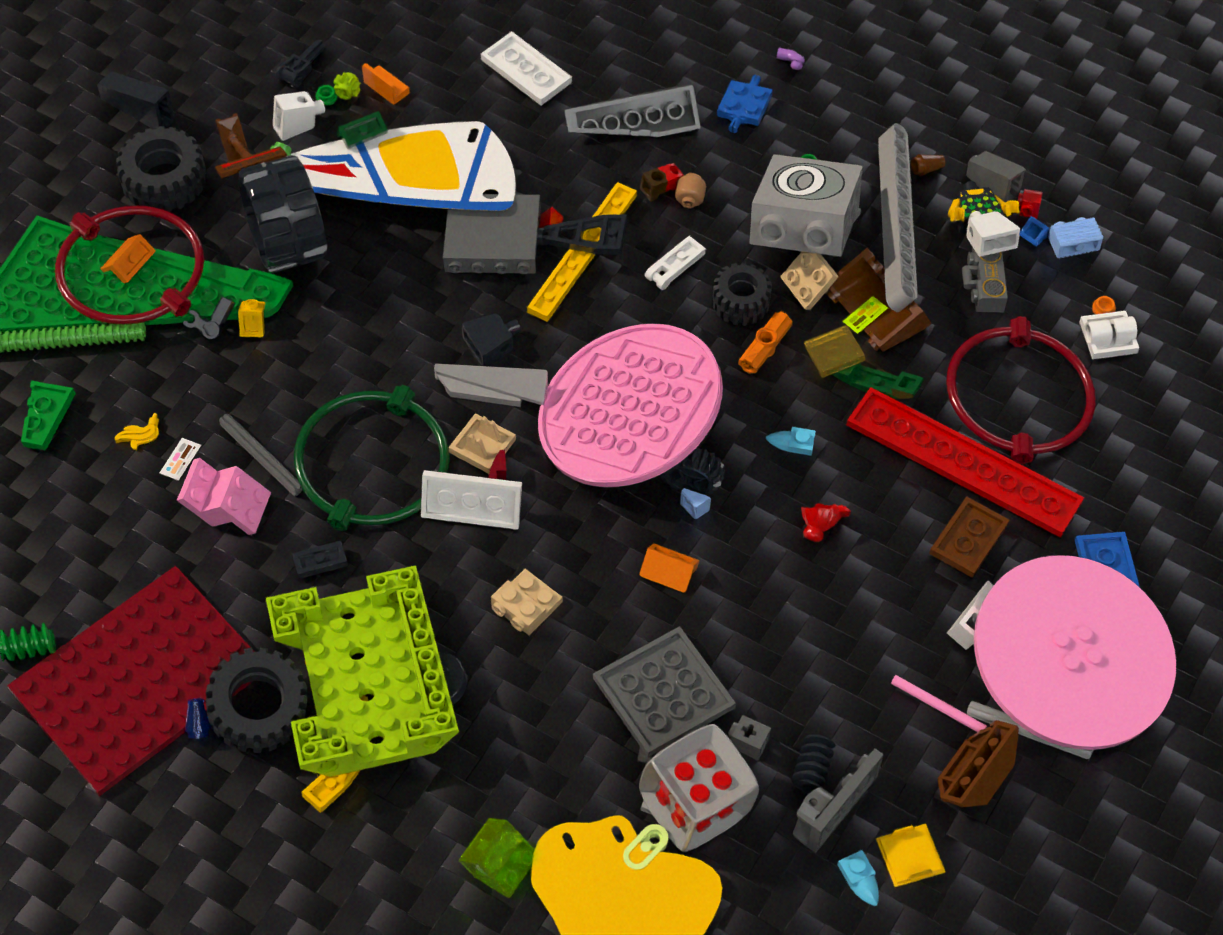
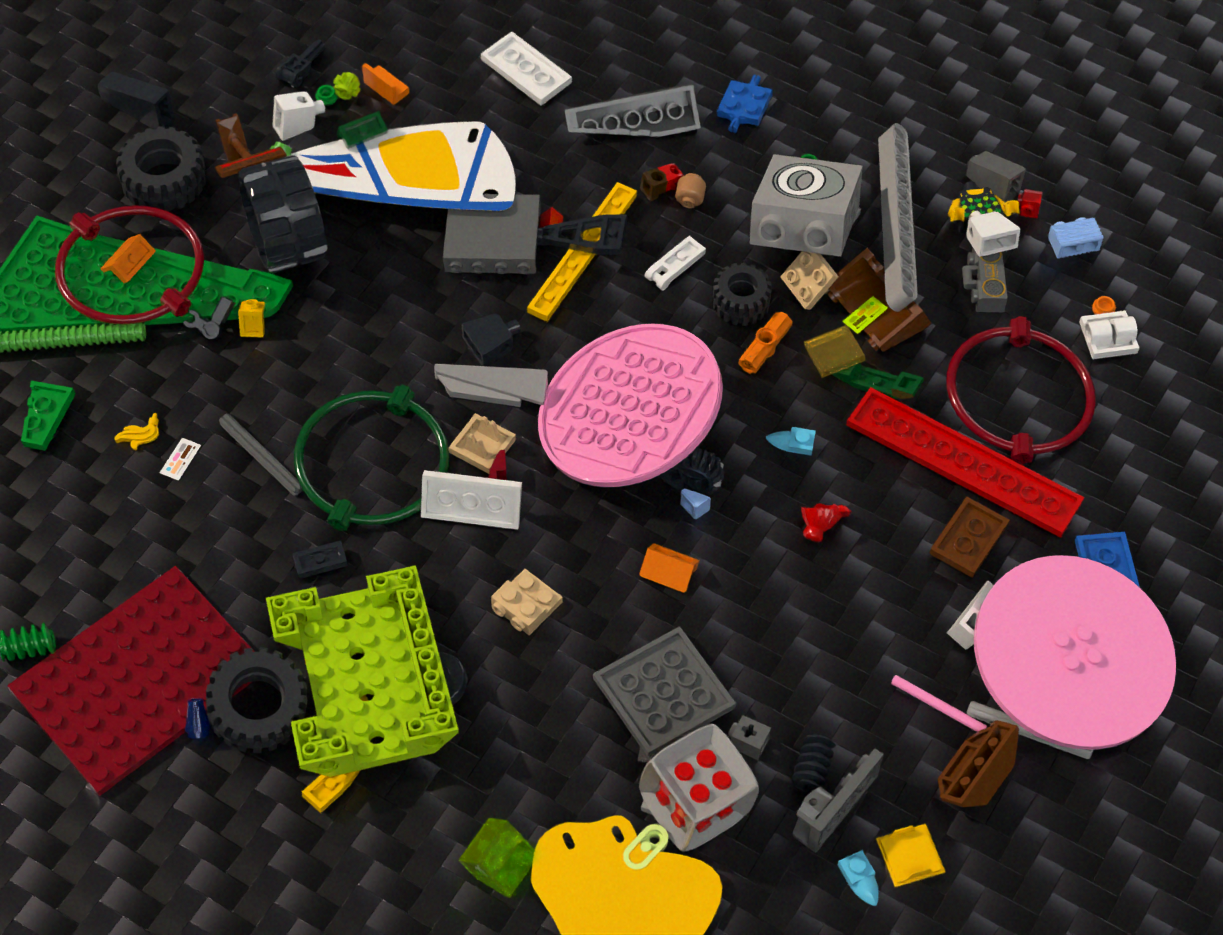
(224, 496): bright pink bracket -> none
(790, 55): medium lavender arm -> none
(925, 163): reddish brown cone -> none
(1034, 231): blue slope -> none

